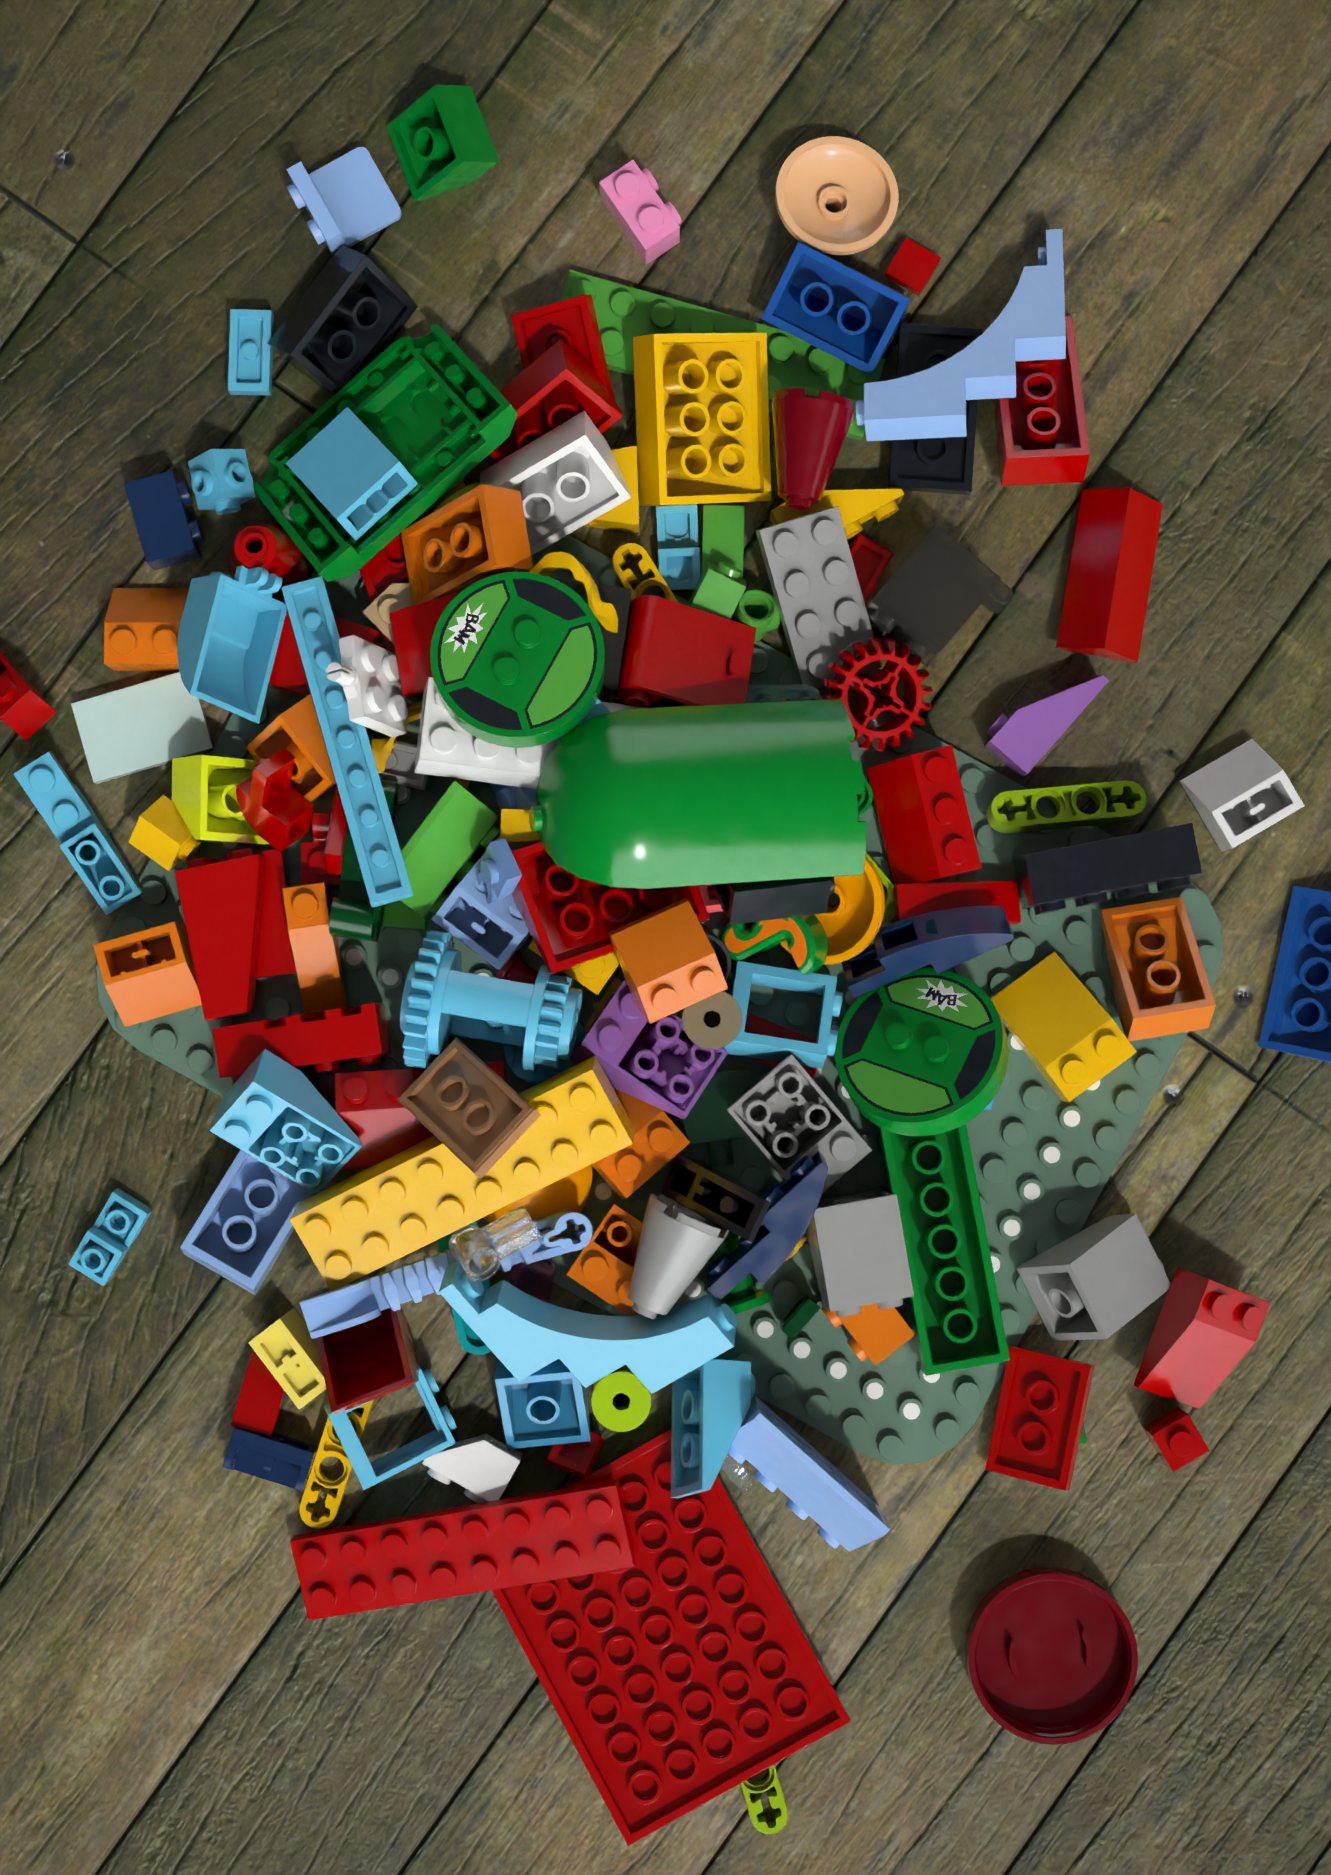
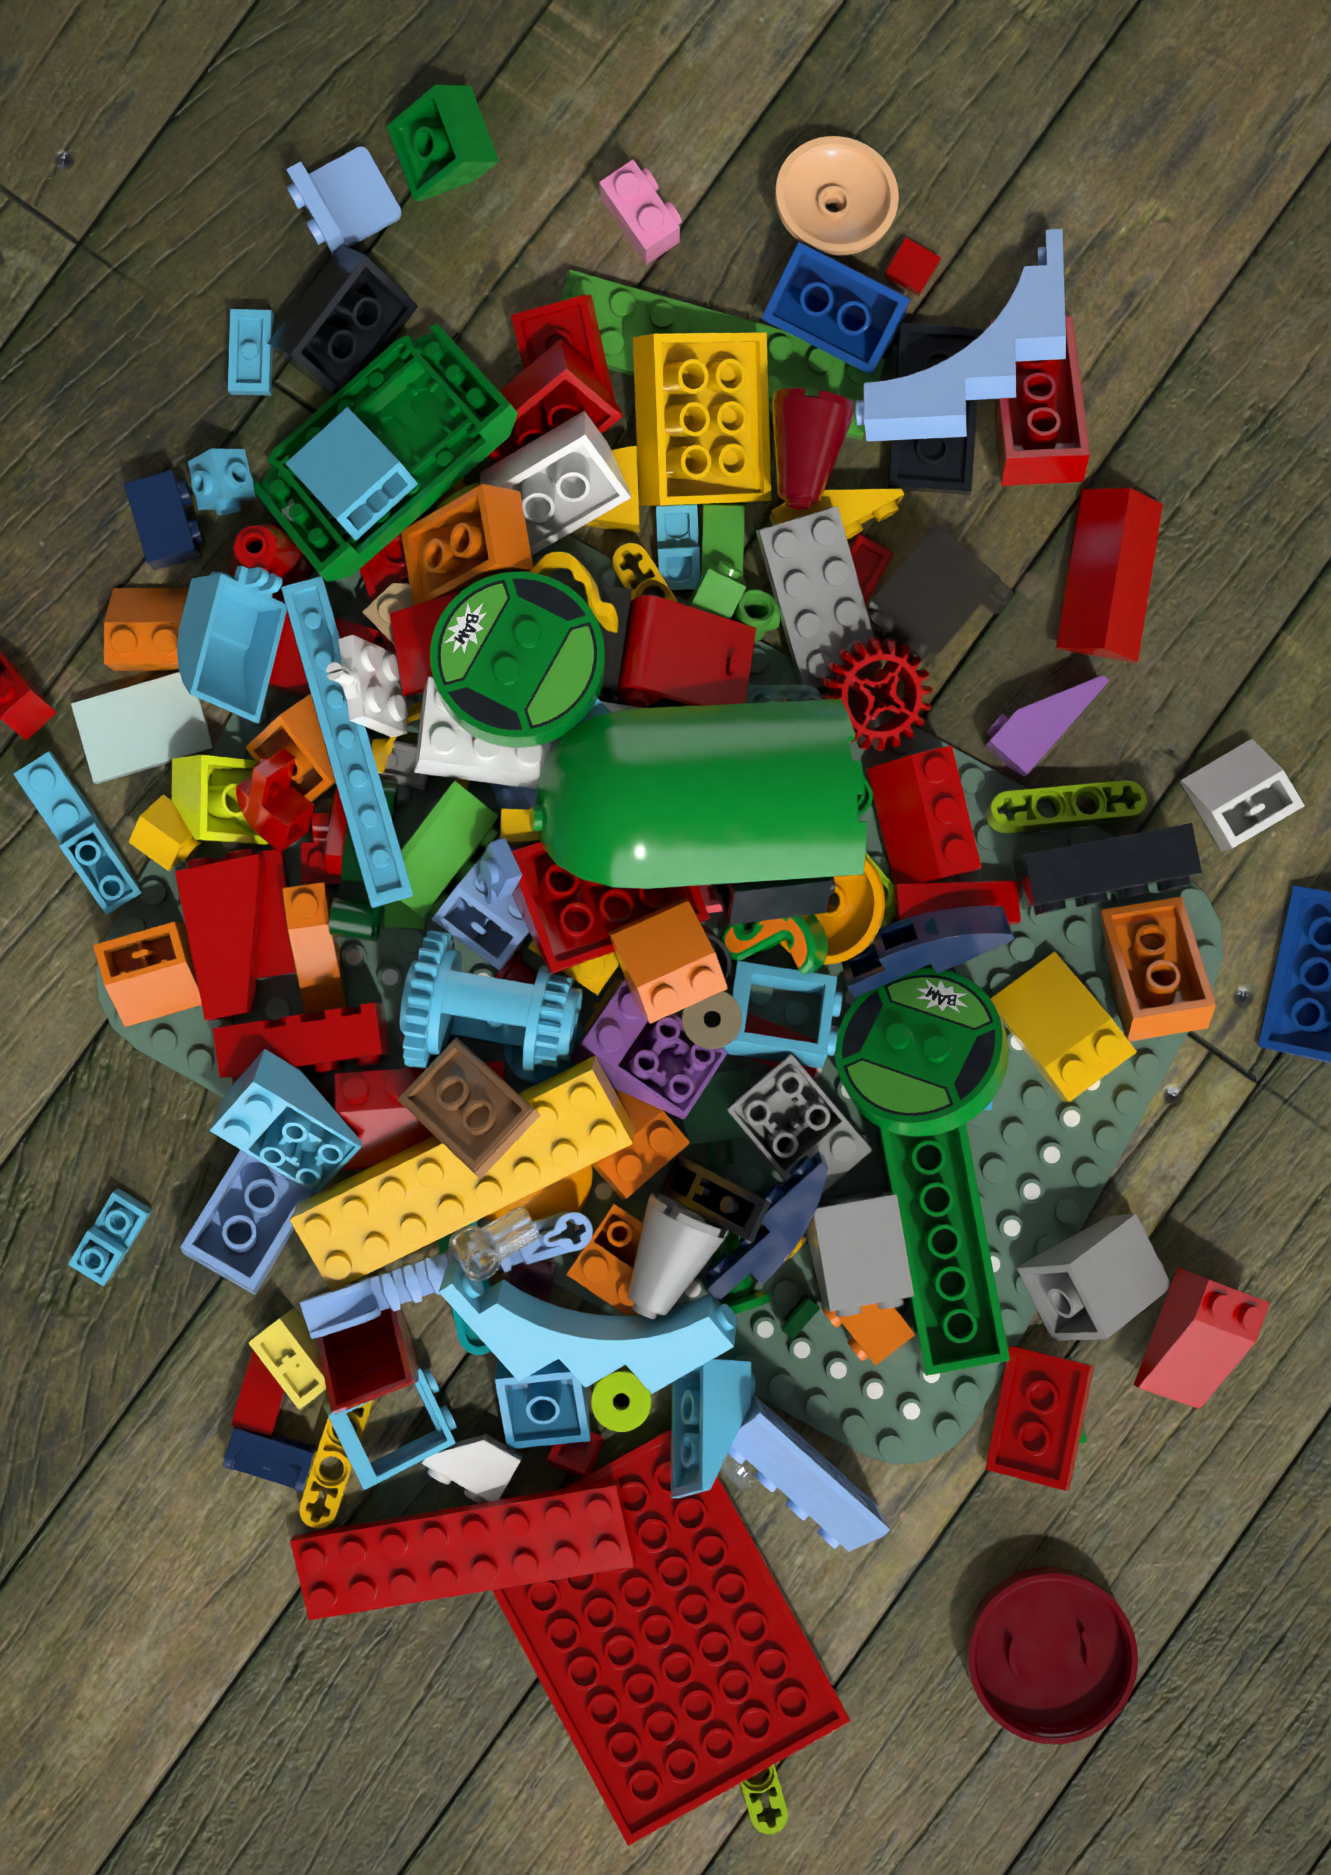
(1176, 1439): red brick -> none

